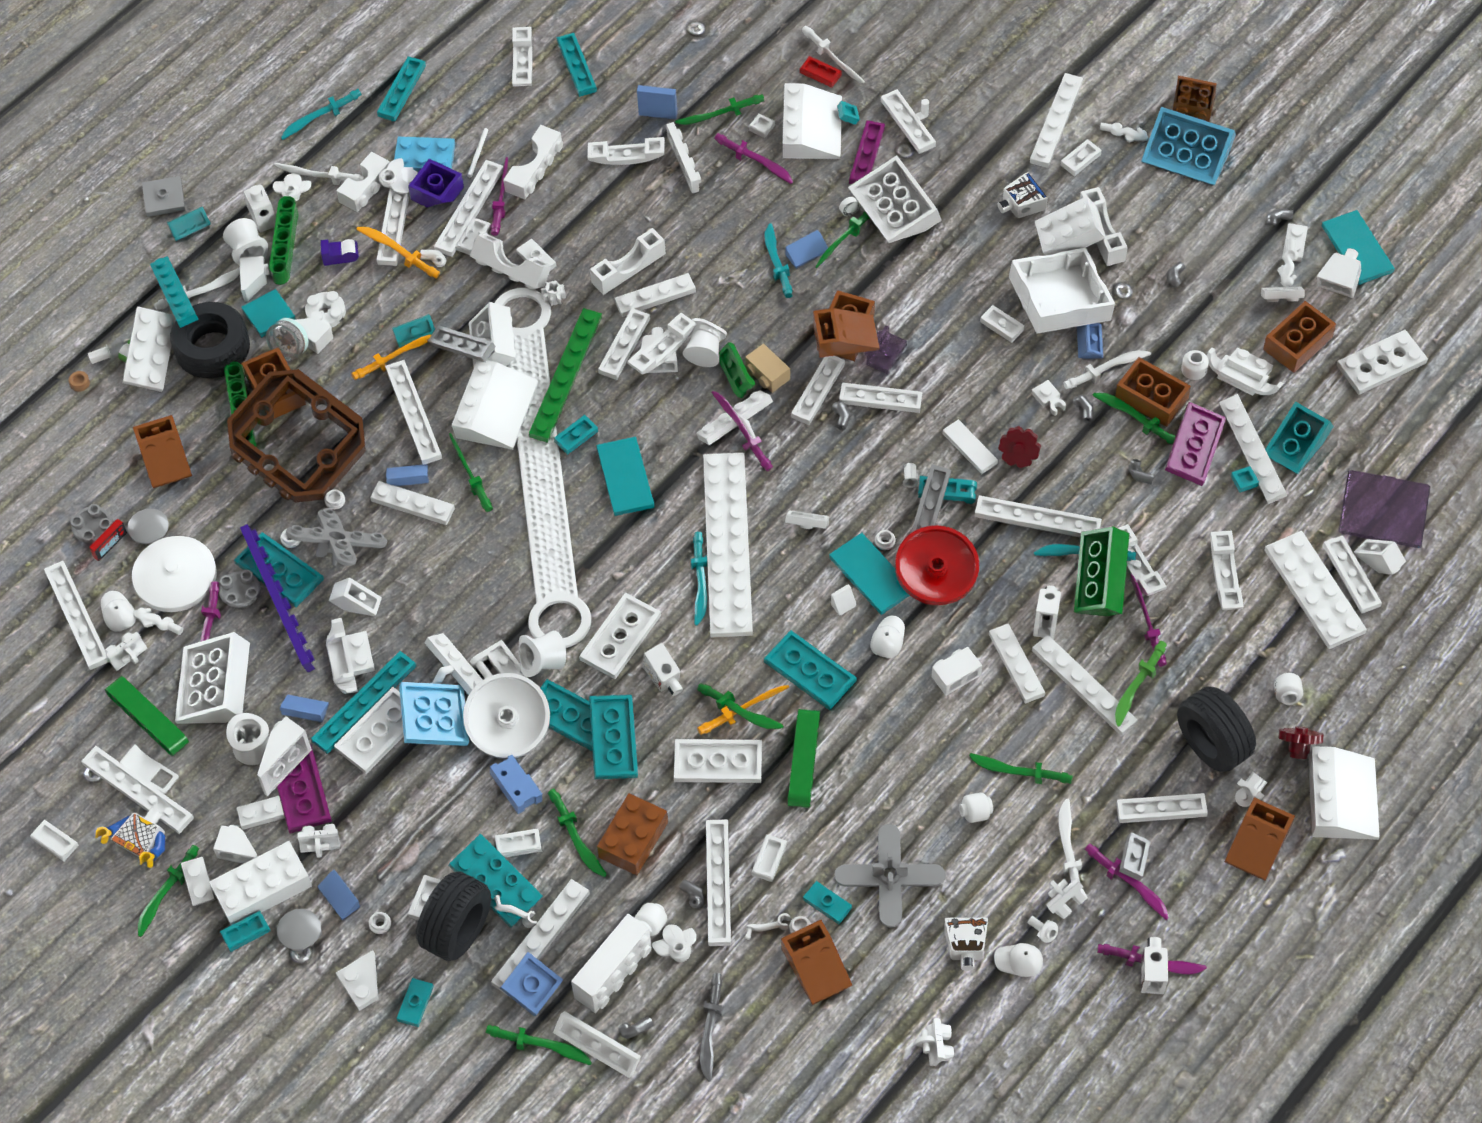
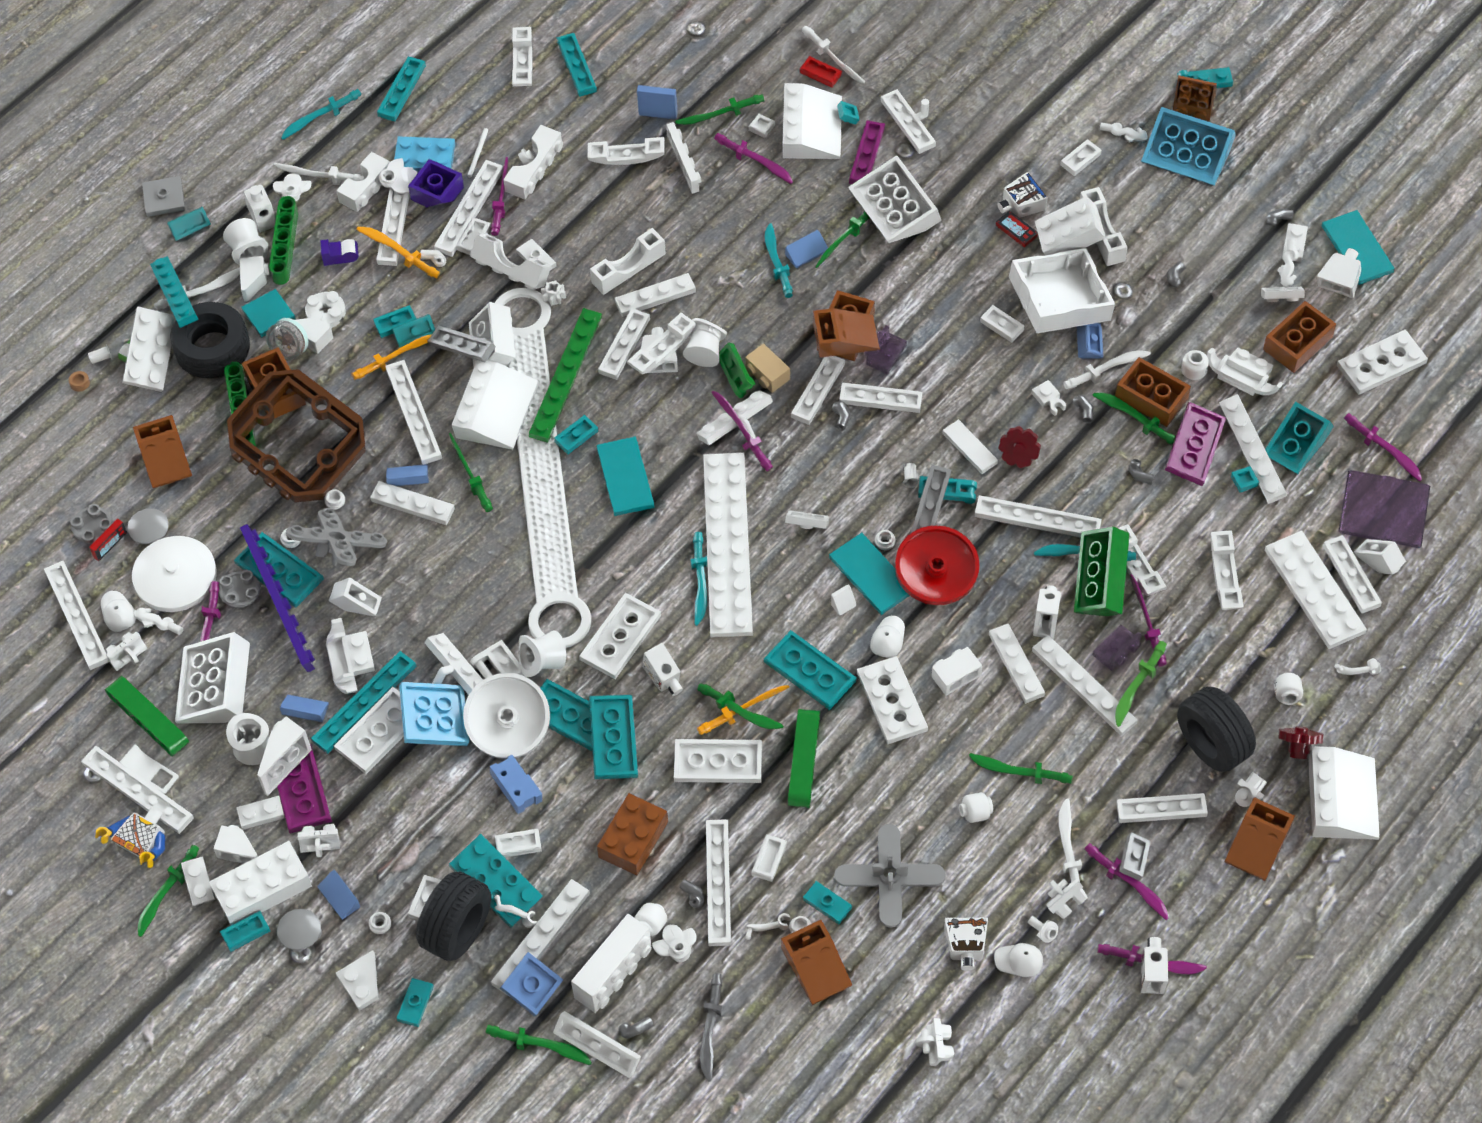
(54, 840): white tile -> none
(386, 322): none -> teal plate
(526, 156): none -> white plate
(567, 819): green sword -> none
(849, 206): white tile -> none
(885, 711): none -> white plate
(1016, 229): none -> tile
(1056, 120): white plate -> none
(1117, 647): none -> clear purple bracket
(1221, 76): none -> teal plate
(1371, 435): none -> magenta sword
(1373, 668): none -> white piece

